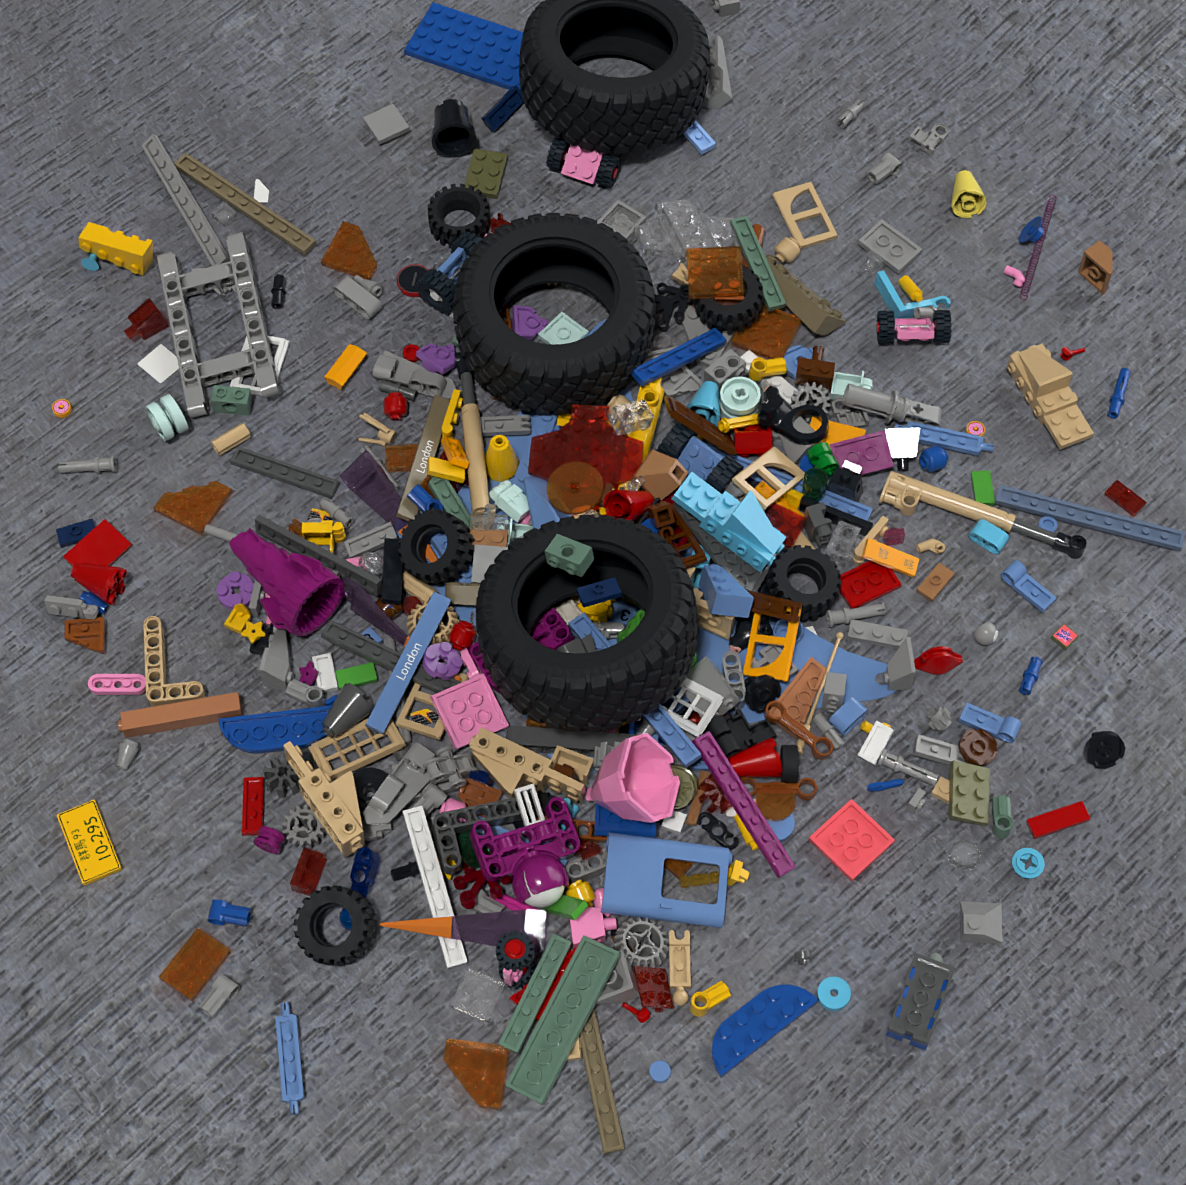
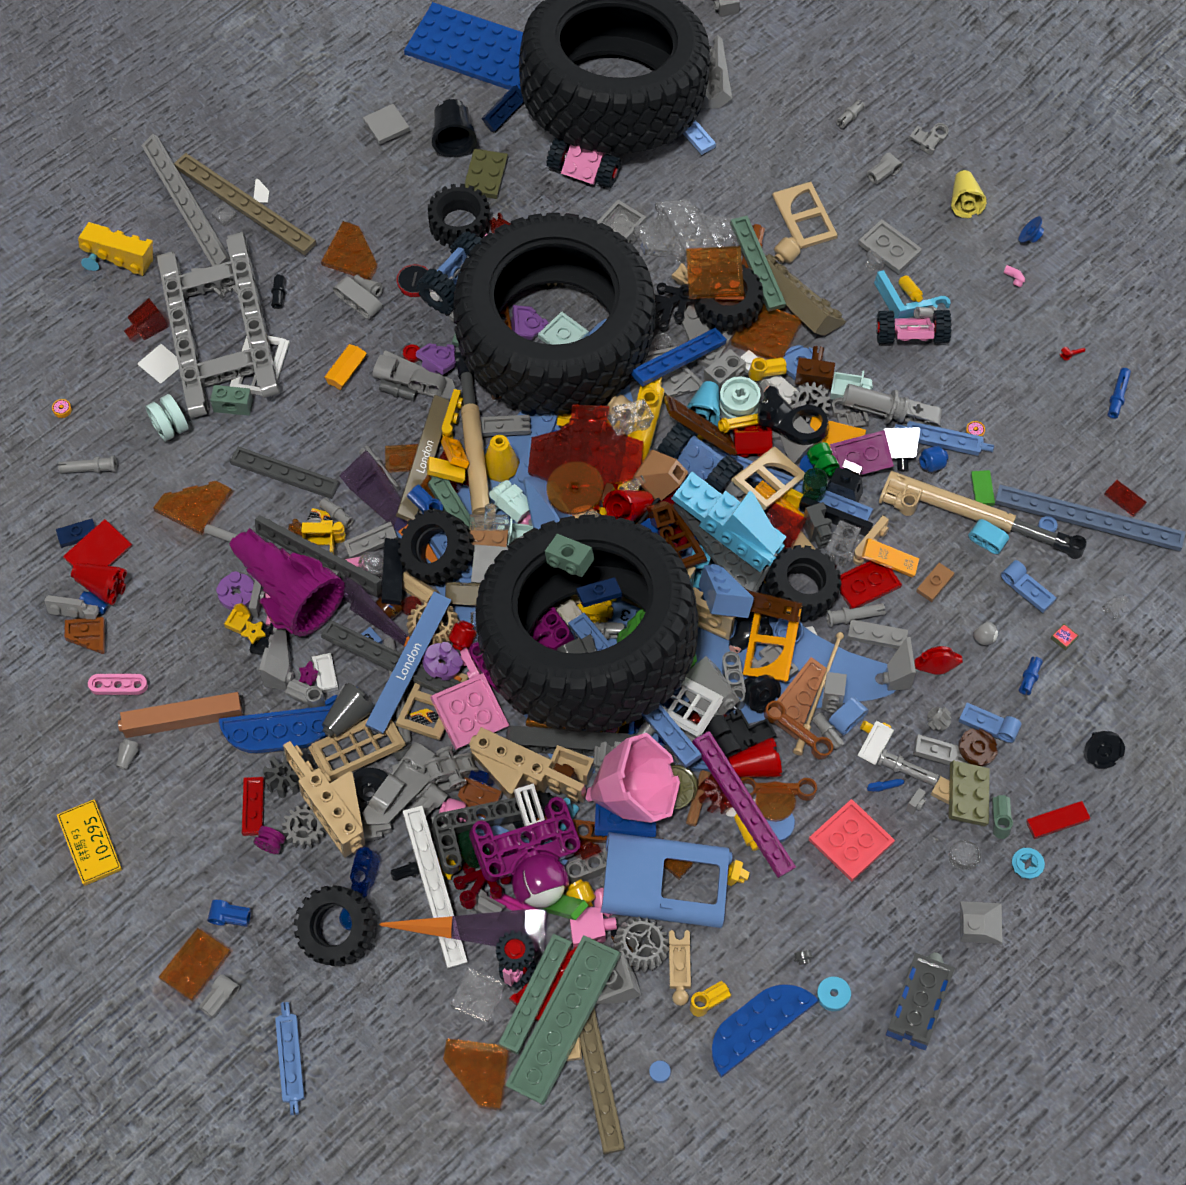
(158, 670): tan beam -> none
(230, 439): tan axle -> none
(308, 871): clear red hinge -> none
(357, 675): bright green tile -> none
(385, 434): tan plant -> none
(395, 406): red head -> none
(642, 1015): red hand -> none
(653, 988): clear red hinge -> none
(675, 822): white tile -> none
(699, 879): clear yellow axle -> none
(720, 839): black piece -> none
(790, 763): black tyre -> none
(894, 536): clear pink plate -> none
(931, 545): tan arm -> none
(1047, 206): magenta piece -> none
(1048, 393): tan wedge -> none
(1097, 266): medium nougat slope -> none

